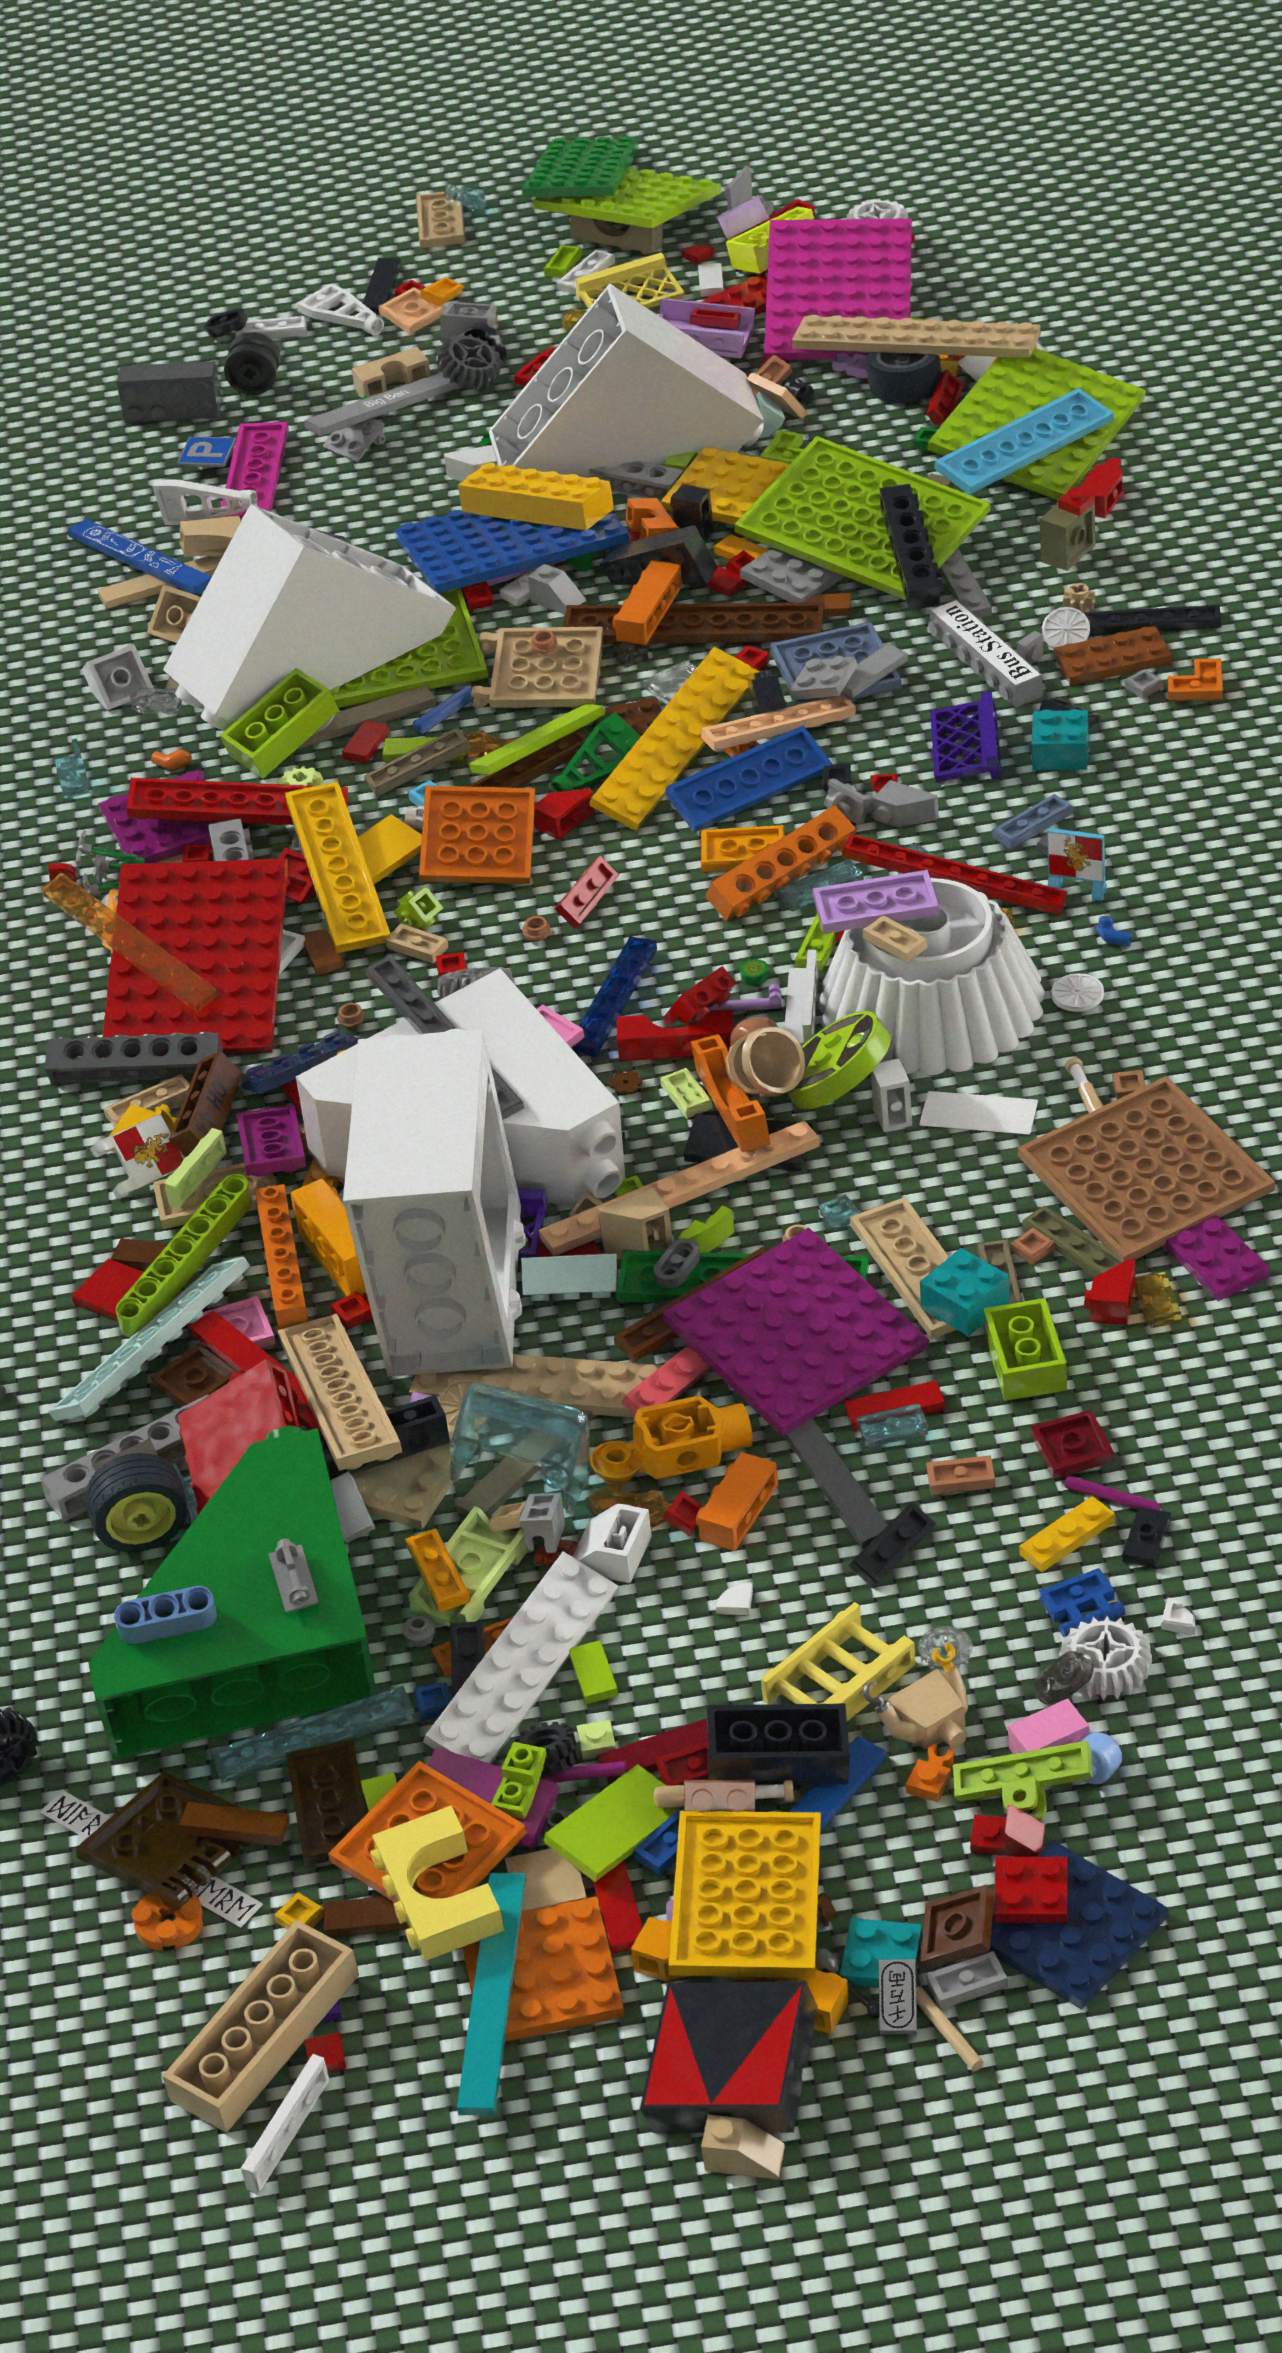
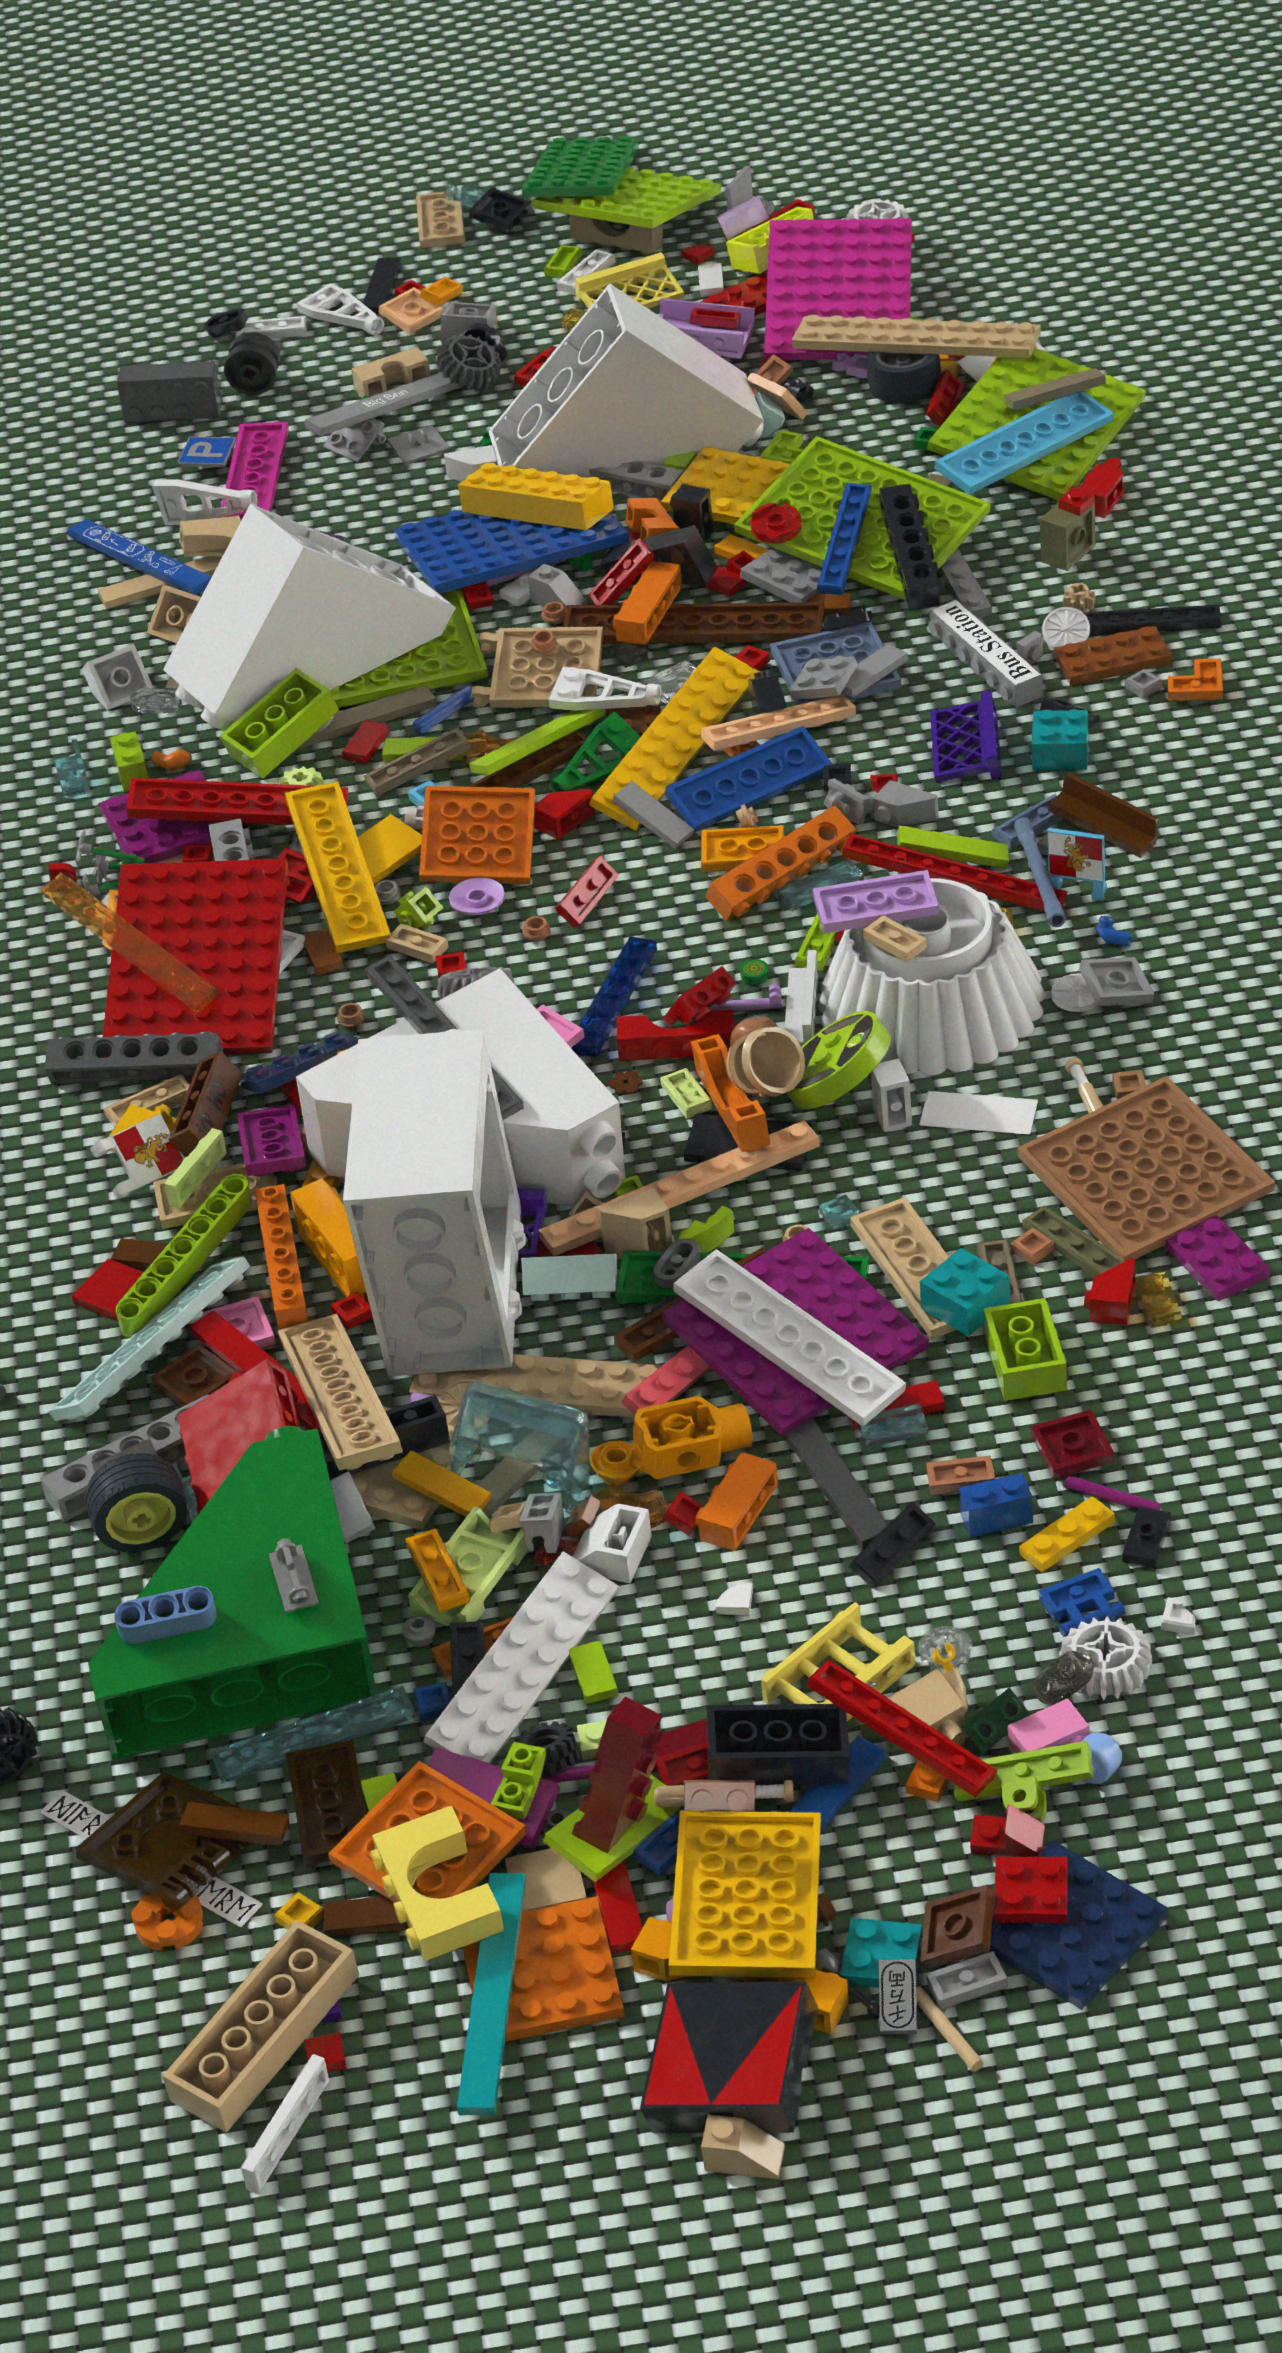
(128, 758): none -> lime brick
(387, 892): none -> light grey plate
(418, 444): none -> light grey piece
(440, 1484): none -> light orange tile
(476, 896): none -> lavender dish
(499, 209): none -> black plate
(553, 613): none -> nougat plate
(572, 682): none -> white plate
(582, 1516): none -> dark orange tile
(620, 1775): none -> dark red wedge
(622, 574): none -> red tile
(653, 815): none -> light grey tile
(747, 816): none -> tan plate
(775, 523): none -> red tile
(789, 1337): none -> white plate
(844, 539): none -> blue tile
(856, 616): none -> black plate
(902, 1728): none -> red tile
(954, 847): none -> lime tile
(993, 1720): none -> dark green hips
(996, 1505): none -> blue brick
(1051, 904): none -> sand blue piece
(1055, 389): none -> dark tan tile
(1106, 815): none -> reddish brown panel
(1116, 981): none -> light grey plate

